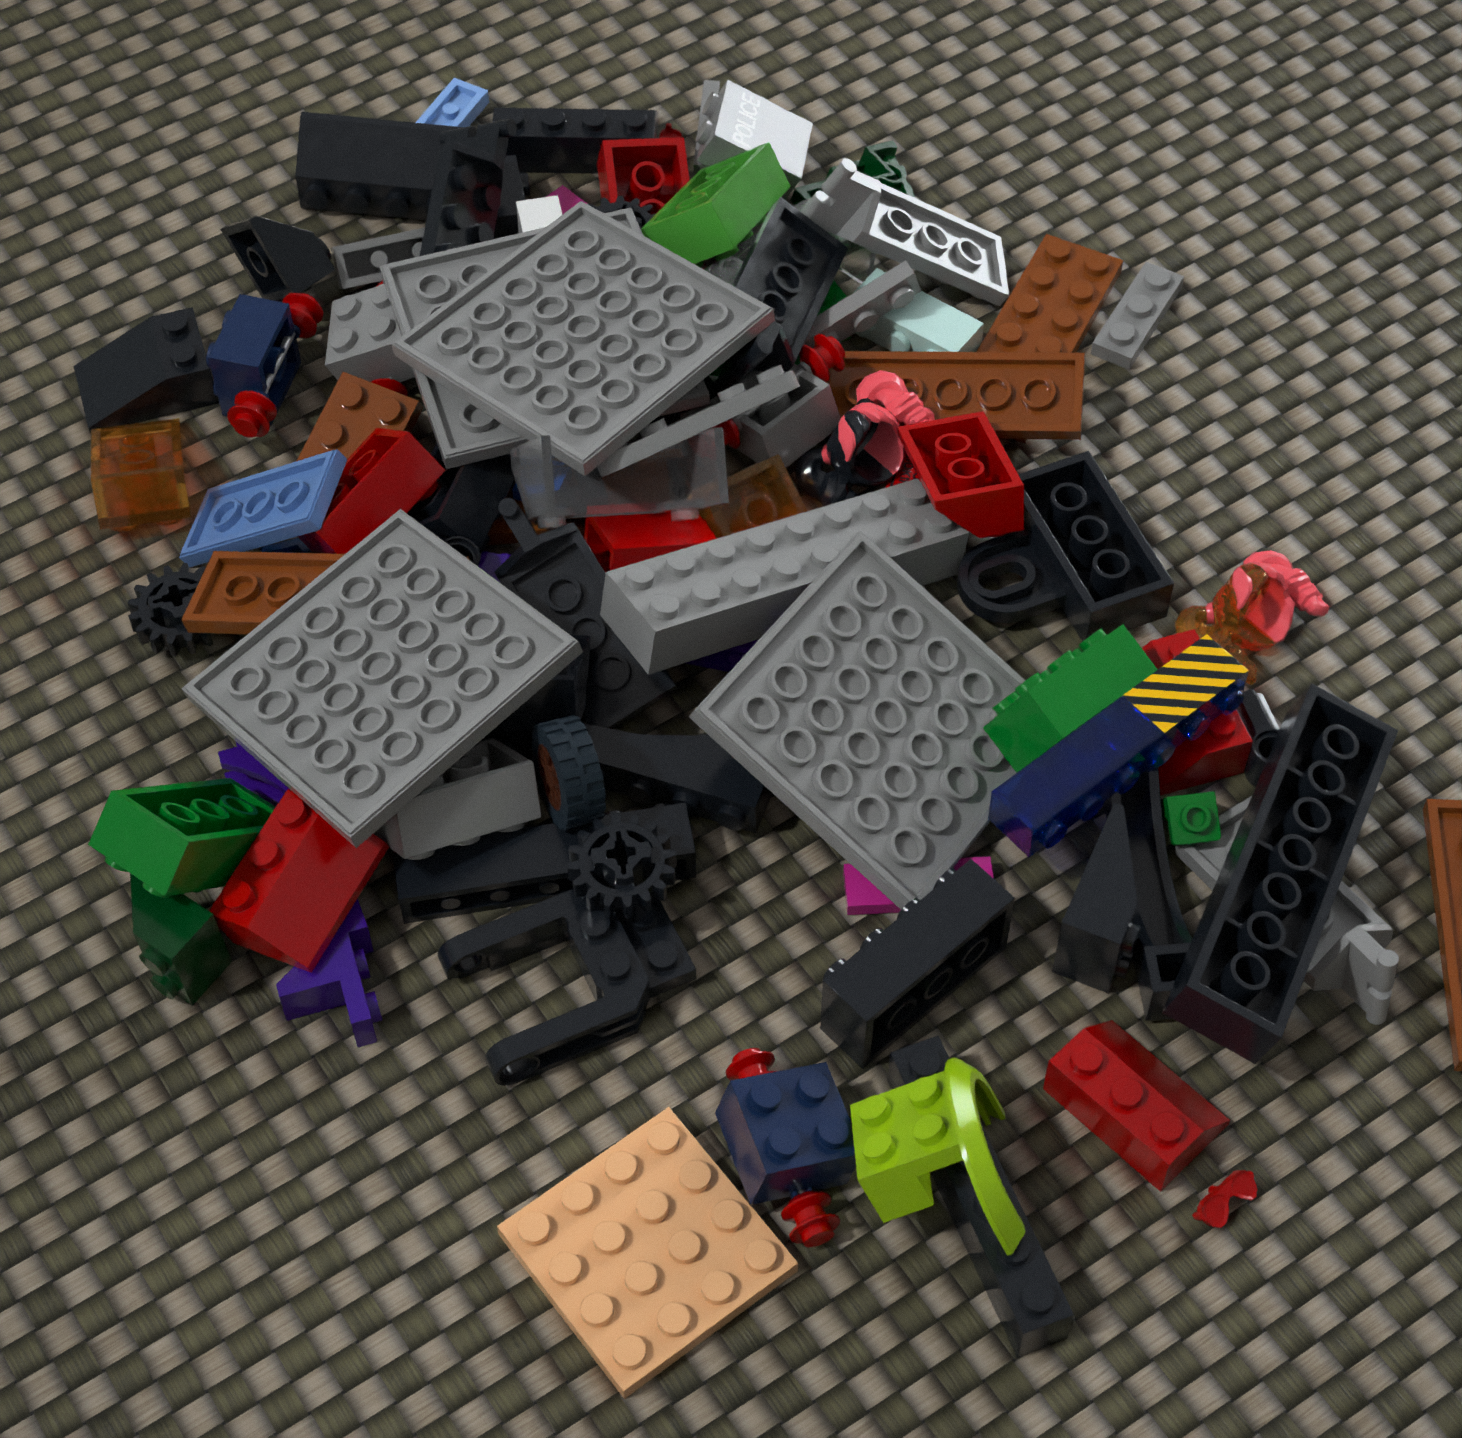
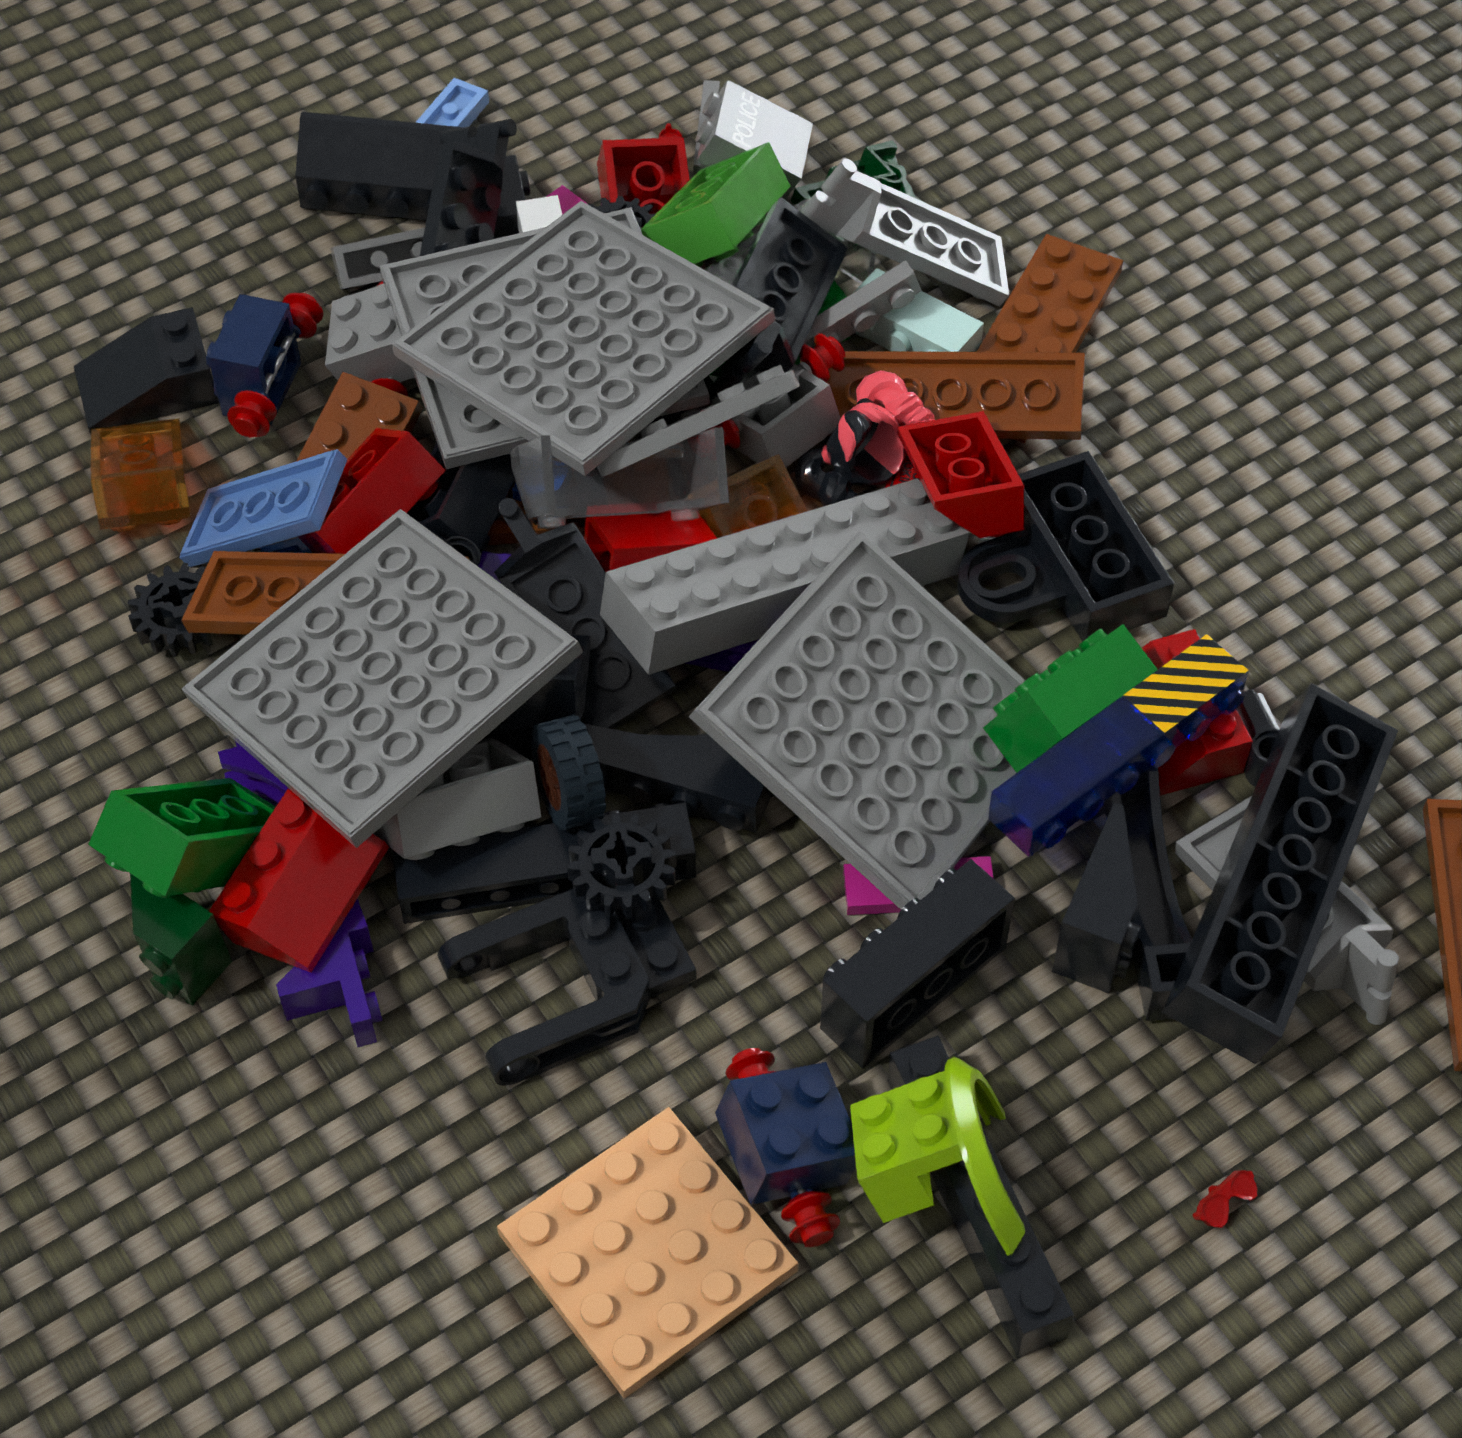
(278, 256): black slope -> none
(571, 138): black slope -> none
(1132, 1102): red slope -> none
(1137, 315): light grey plate -> none
(1191, 818): green bracket -> none
(1254, 607): hair -> none

